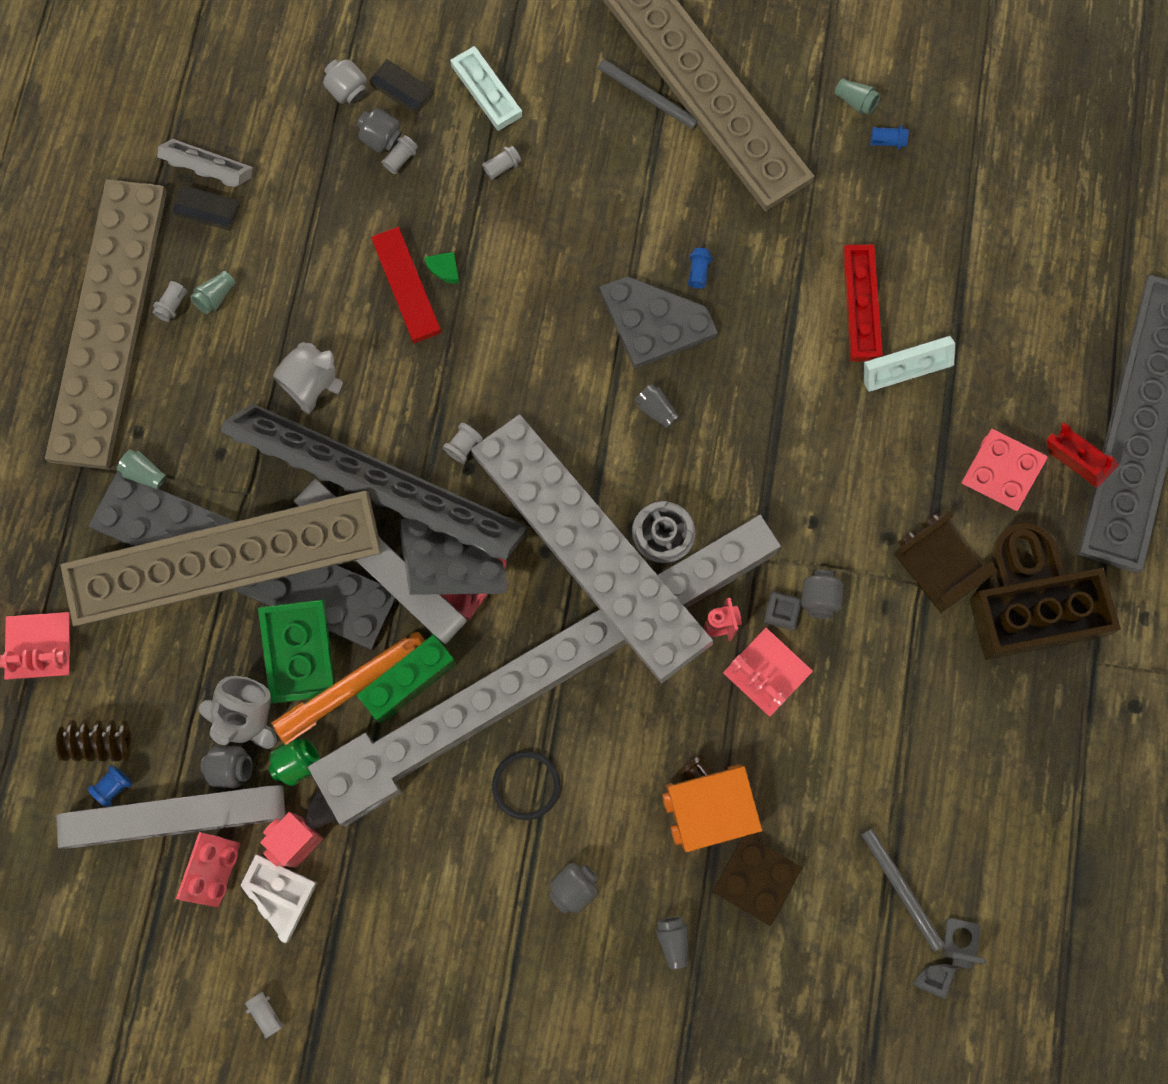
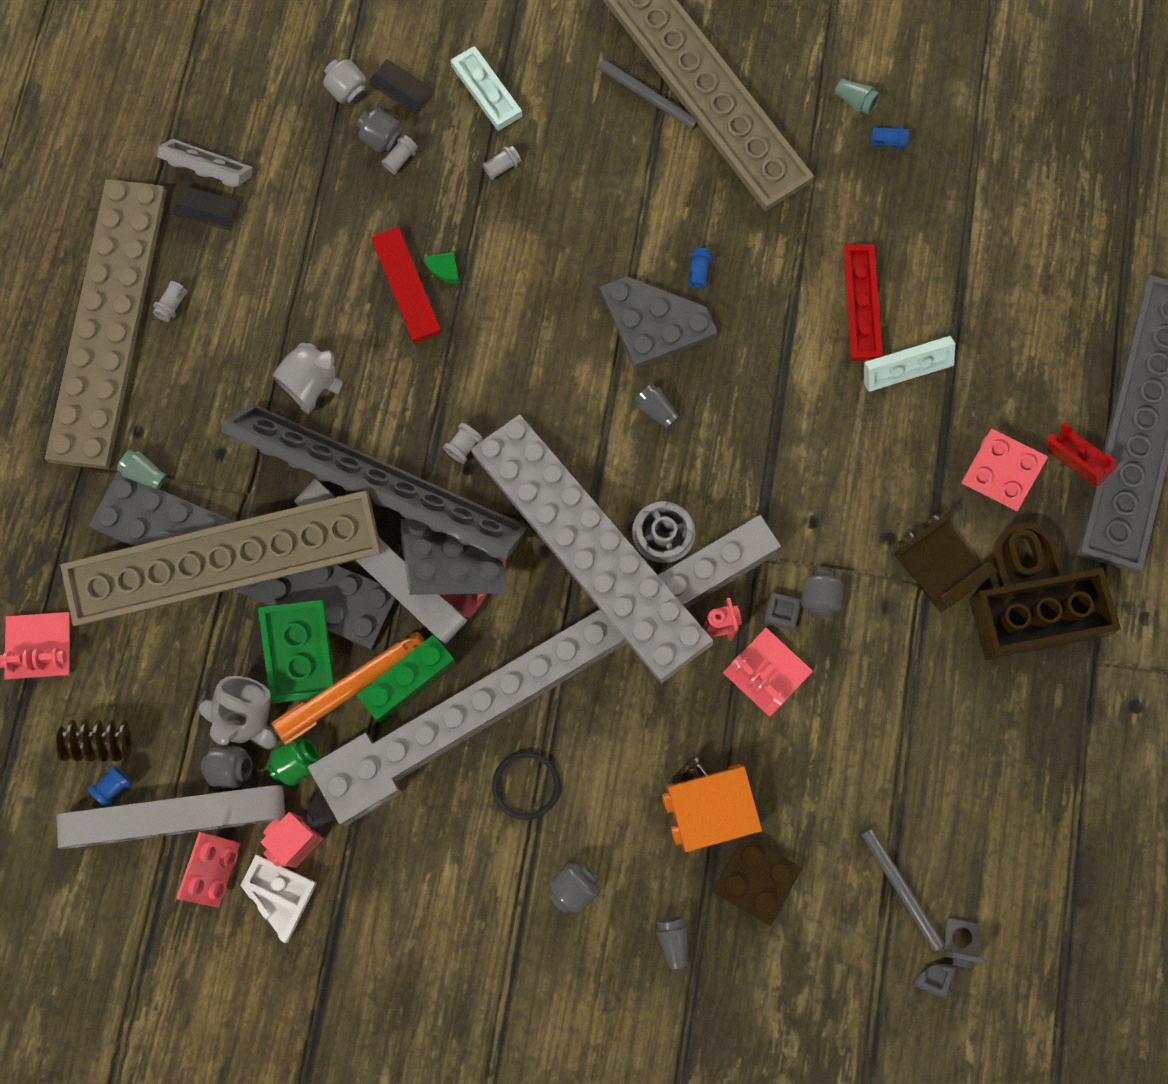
(211, 293): sand green cone -> none
(264, 1014): light grey pin -> none

